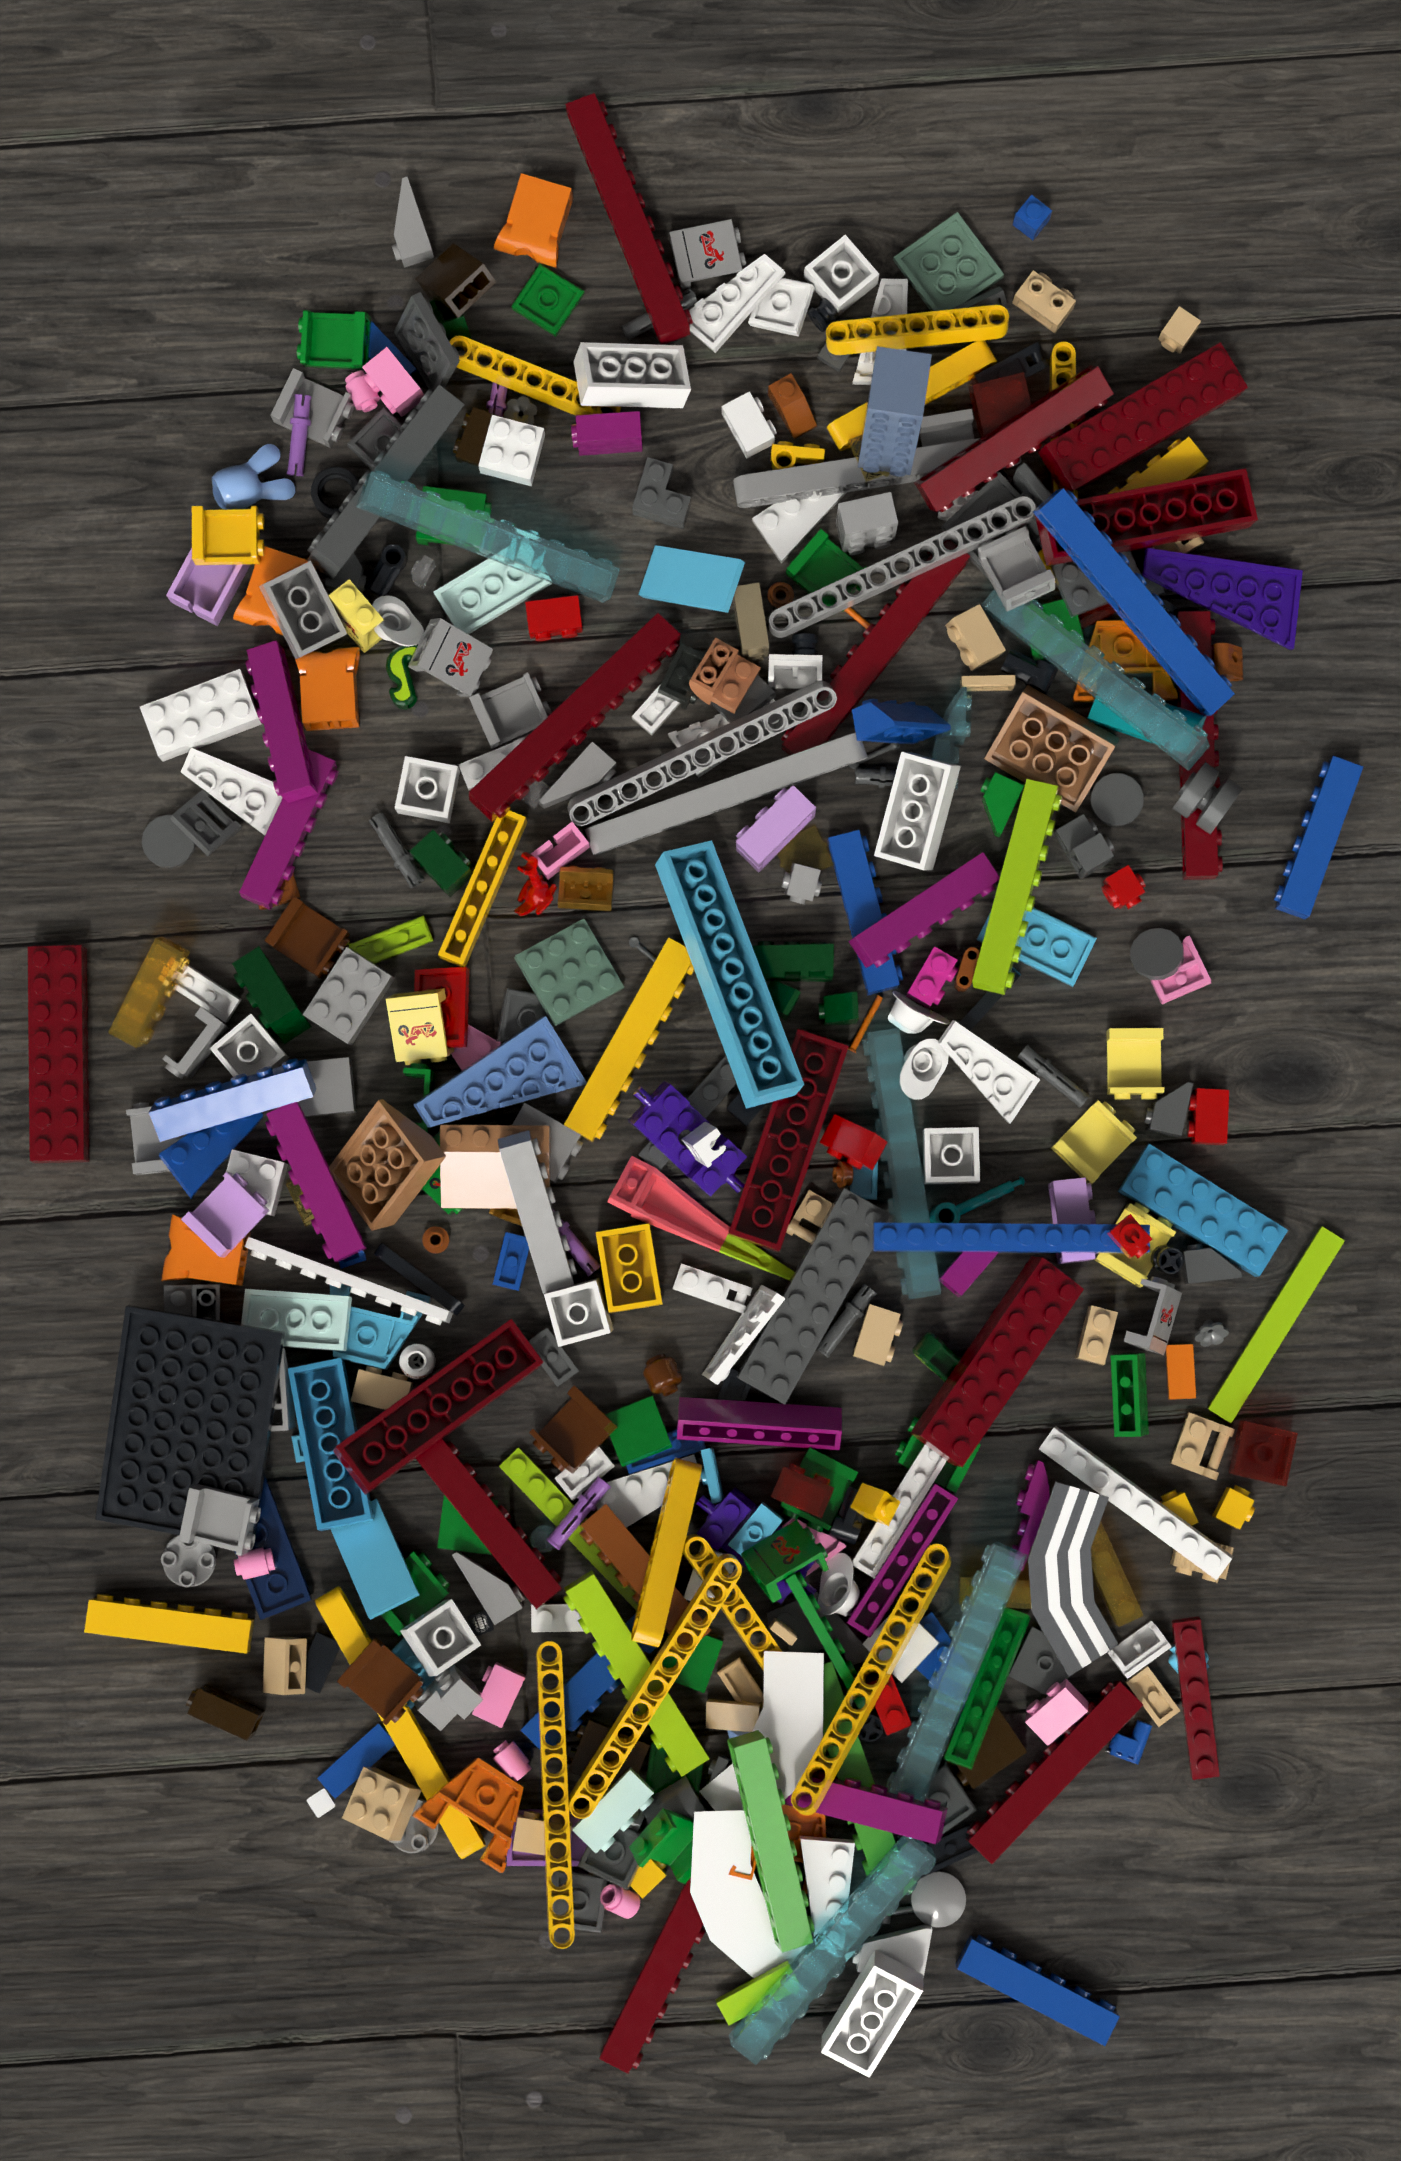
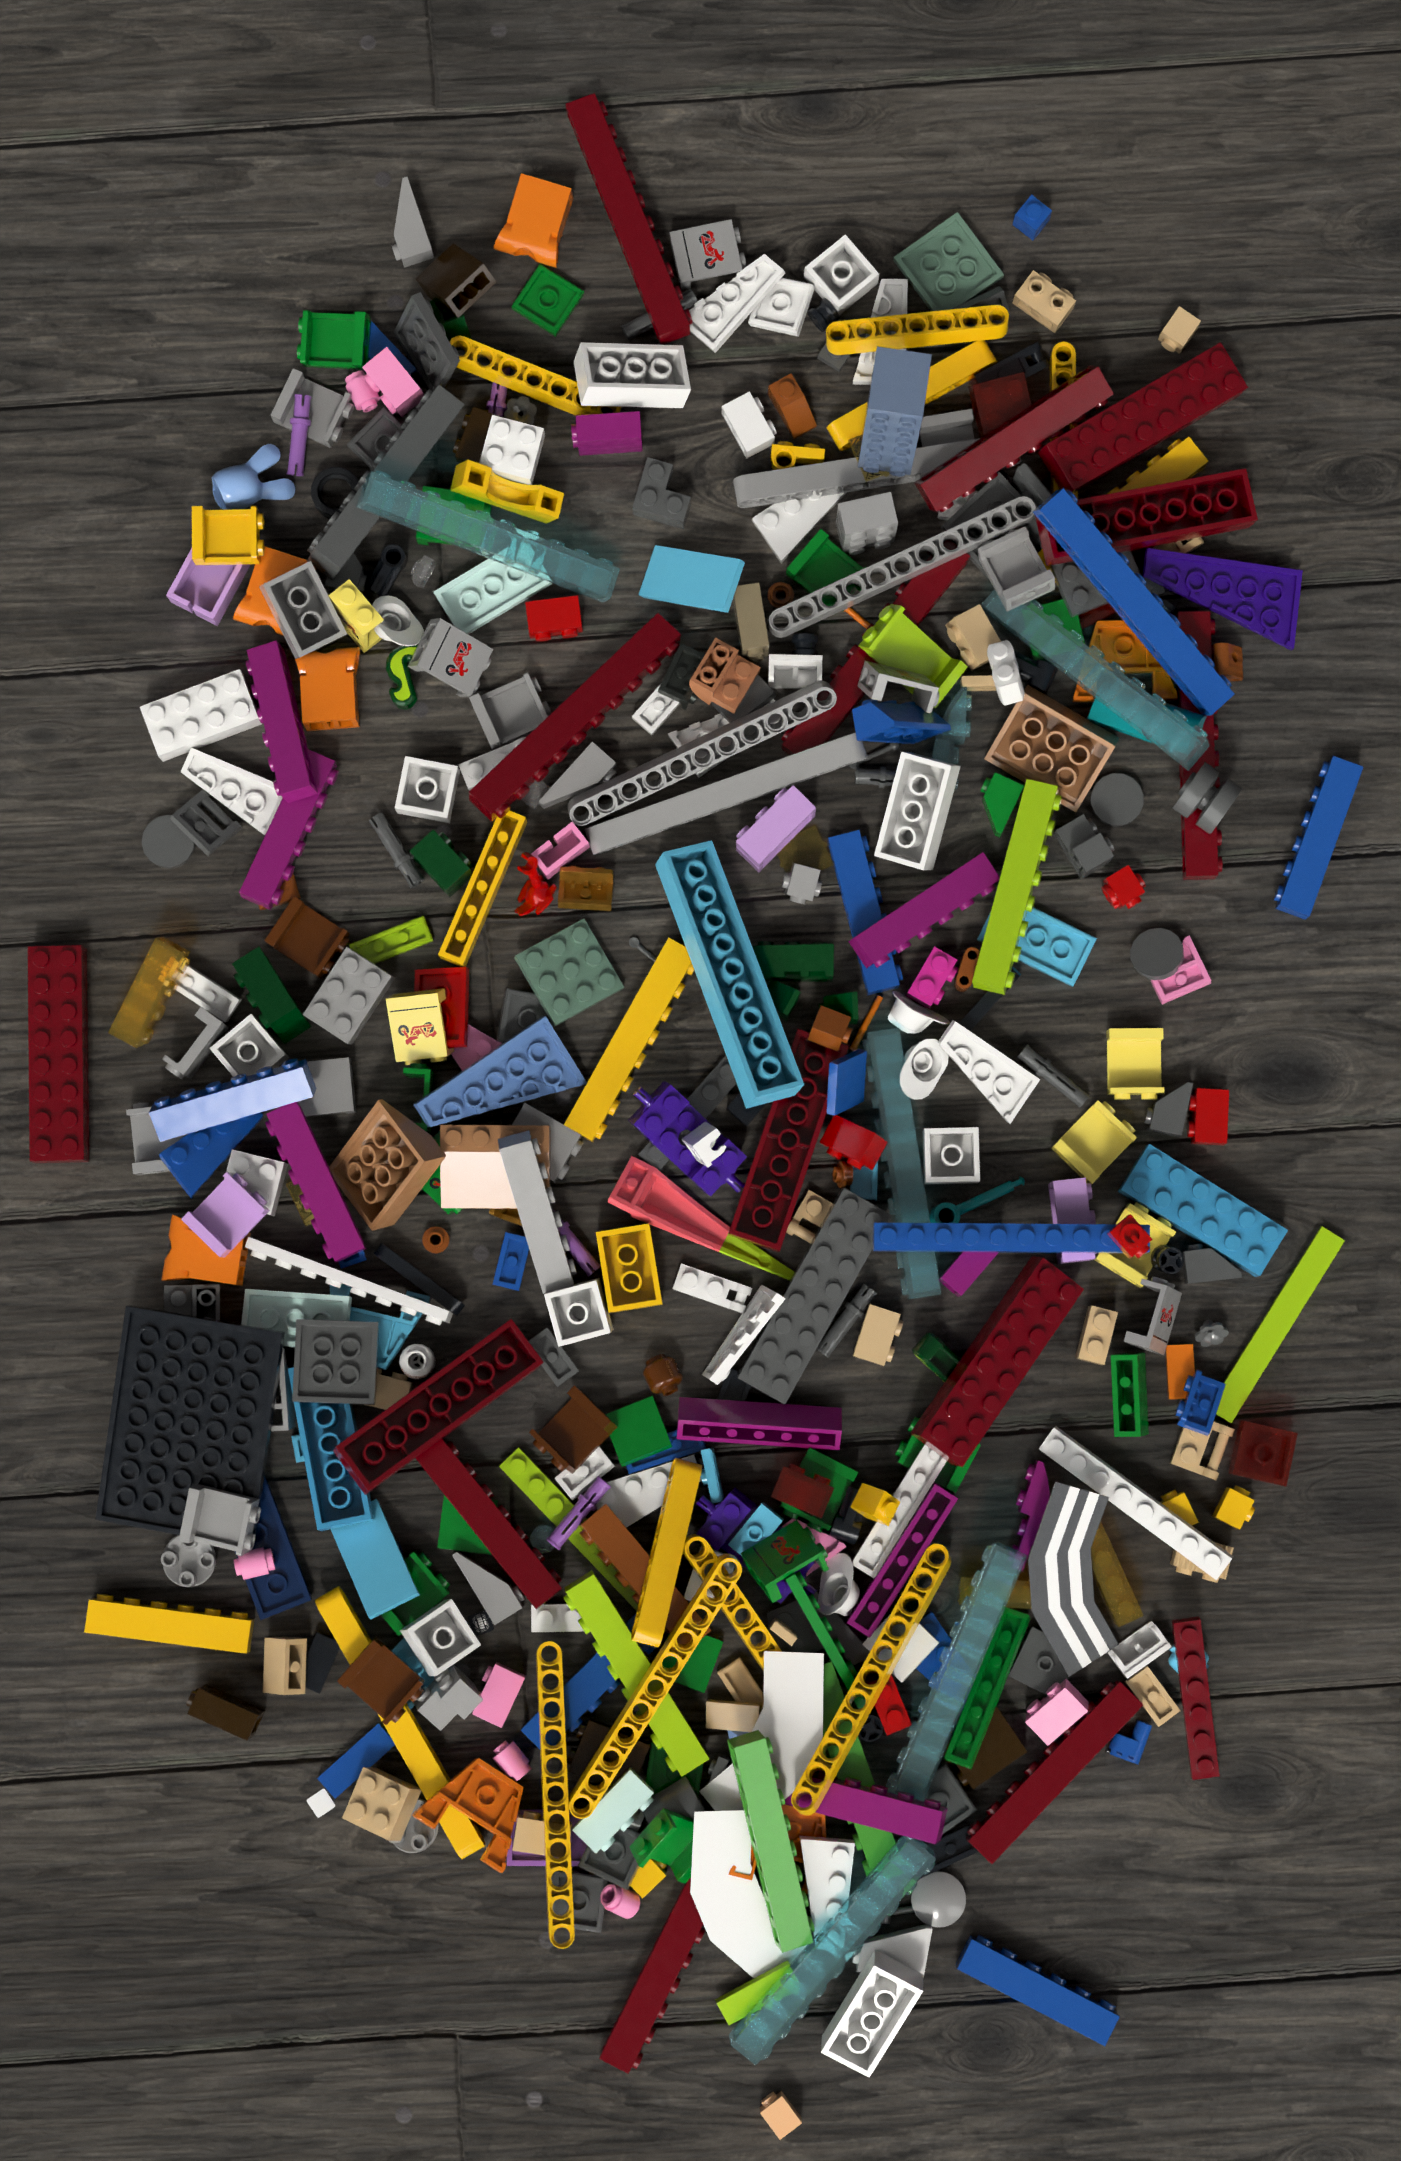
(335, 1362): none -> dark grey plate
(526, 500): none -> yellow arch
(779, 2114): none -> light nougat brick
(830, 1028): none -> dark orange brick
(846, 1082): none -> blue tile
(875, 677): none -> light grey panel
(902, 645): none -> lime panel
(1005, 672): none -> white brick
(1201, 1403): none -> blue bracket

